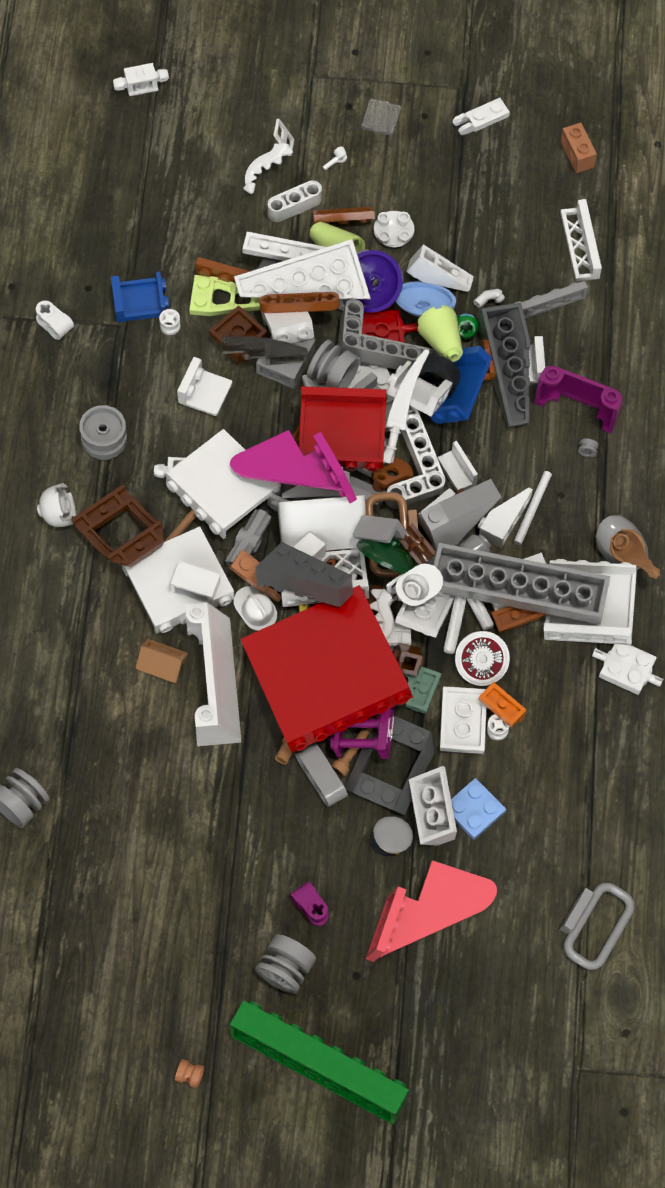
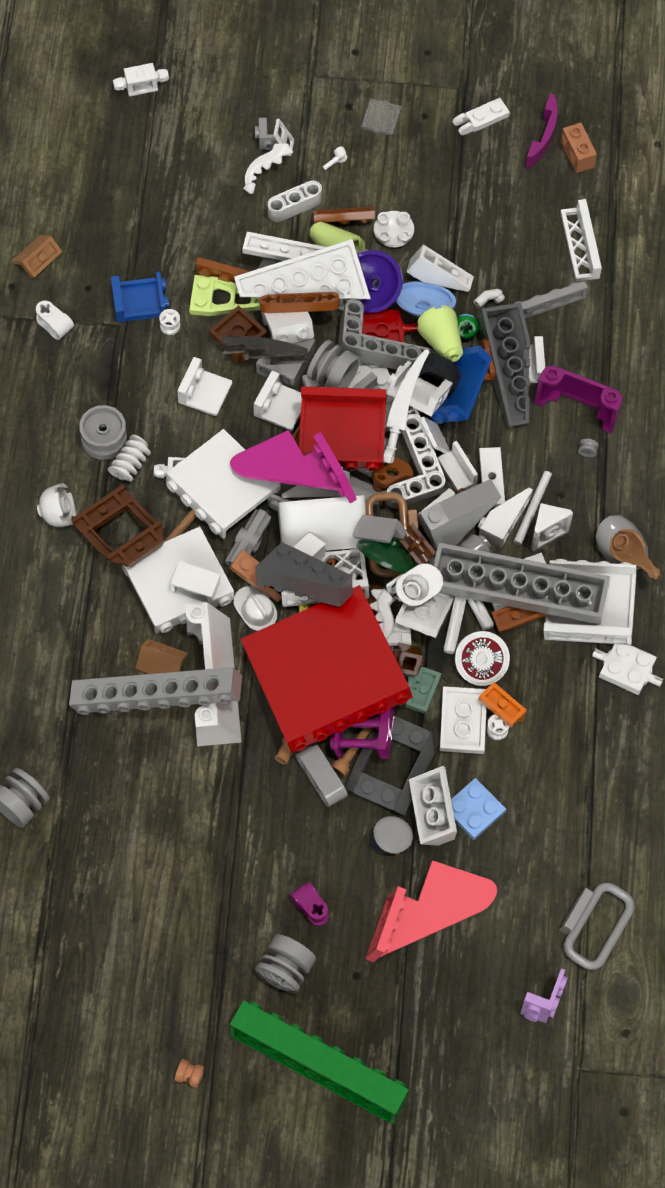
(38, 255): none -> medium nougat panel
(124, 687): none -> light grey brick
(129, 458): none -> white piece
(265, 141): none -> light grey bracket
(278, 403): none -> white bracket
(435, 435): none -> white piece
(492, 468): none -> white tile
(538, 149): none -> magenta slope
(539, 1008): none -> lavender bracket
(550, 525): none -> white slope

